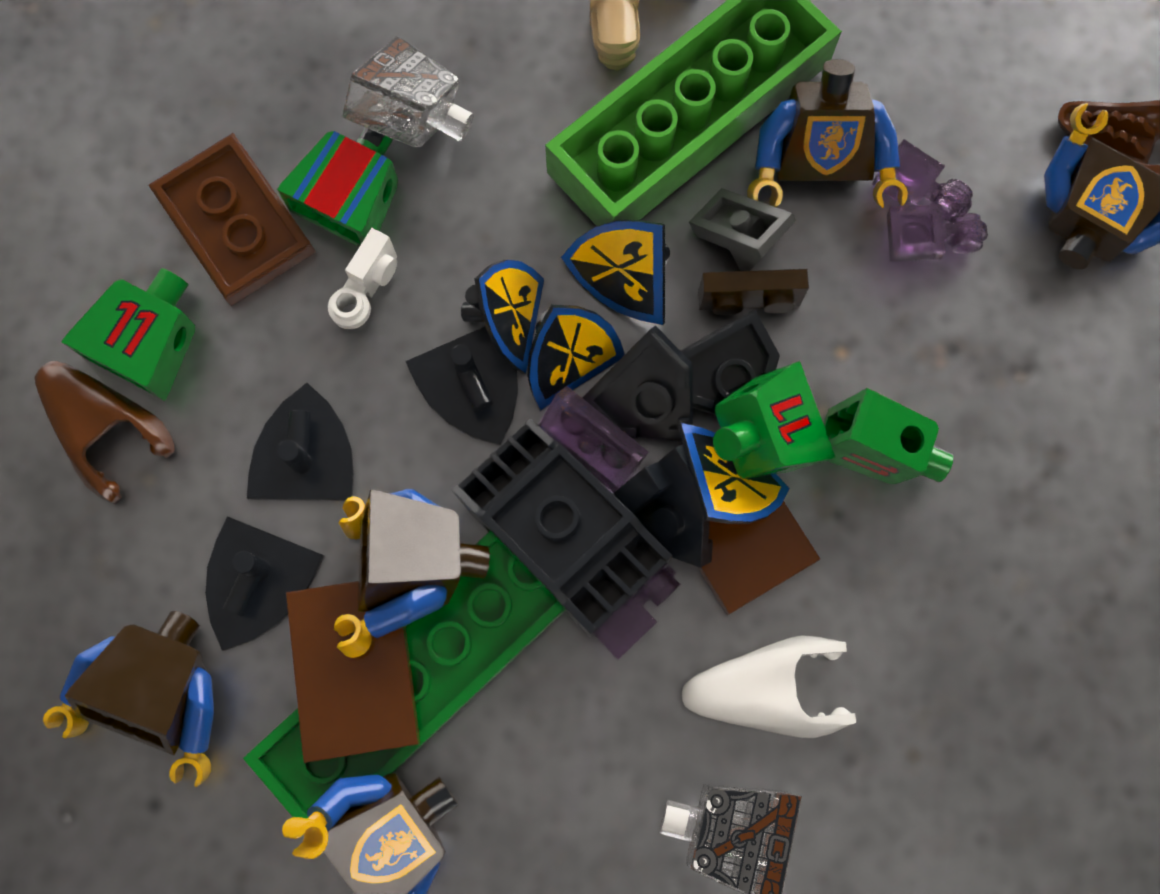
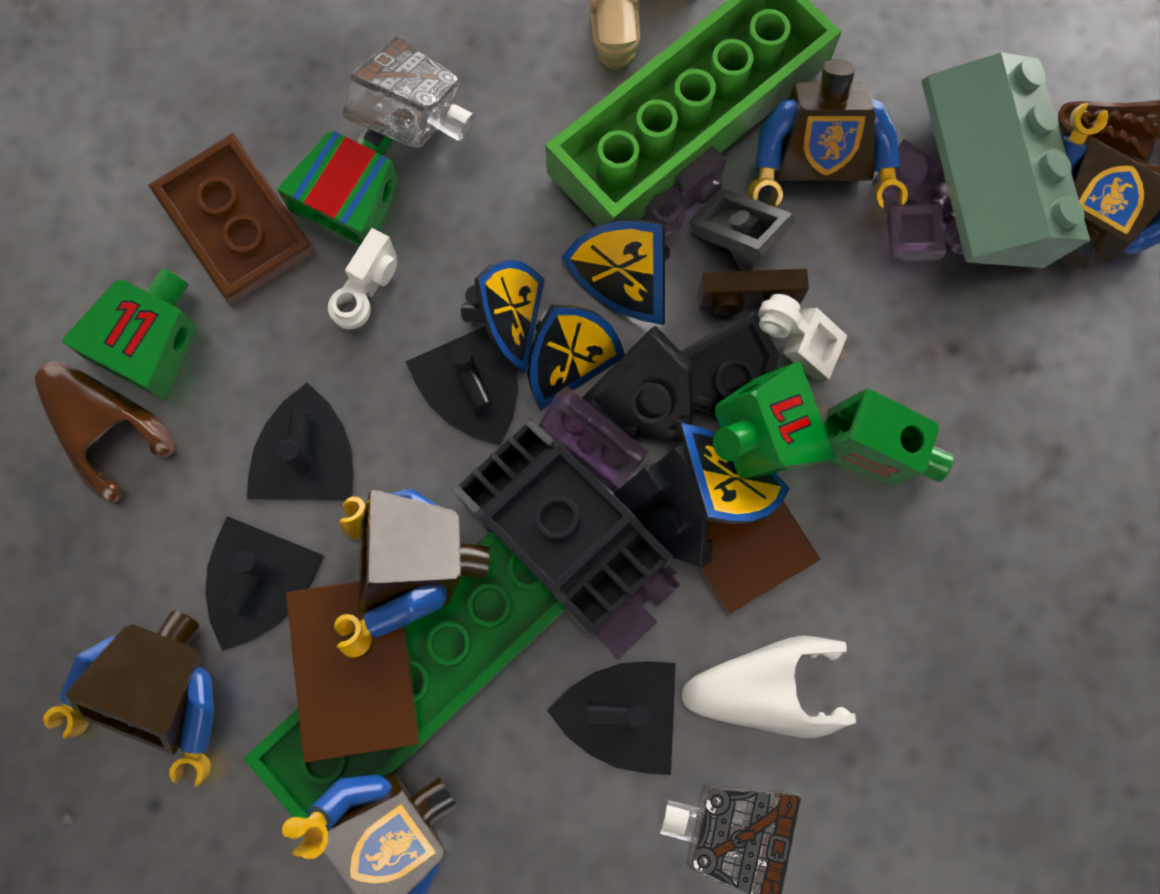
(622, 715): none -> black shield
(692, 185): none -> plate
(812, 338): none -> white plate
(1005, 162): none -> sand green slope

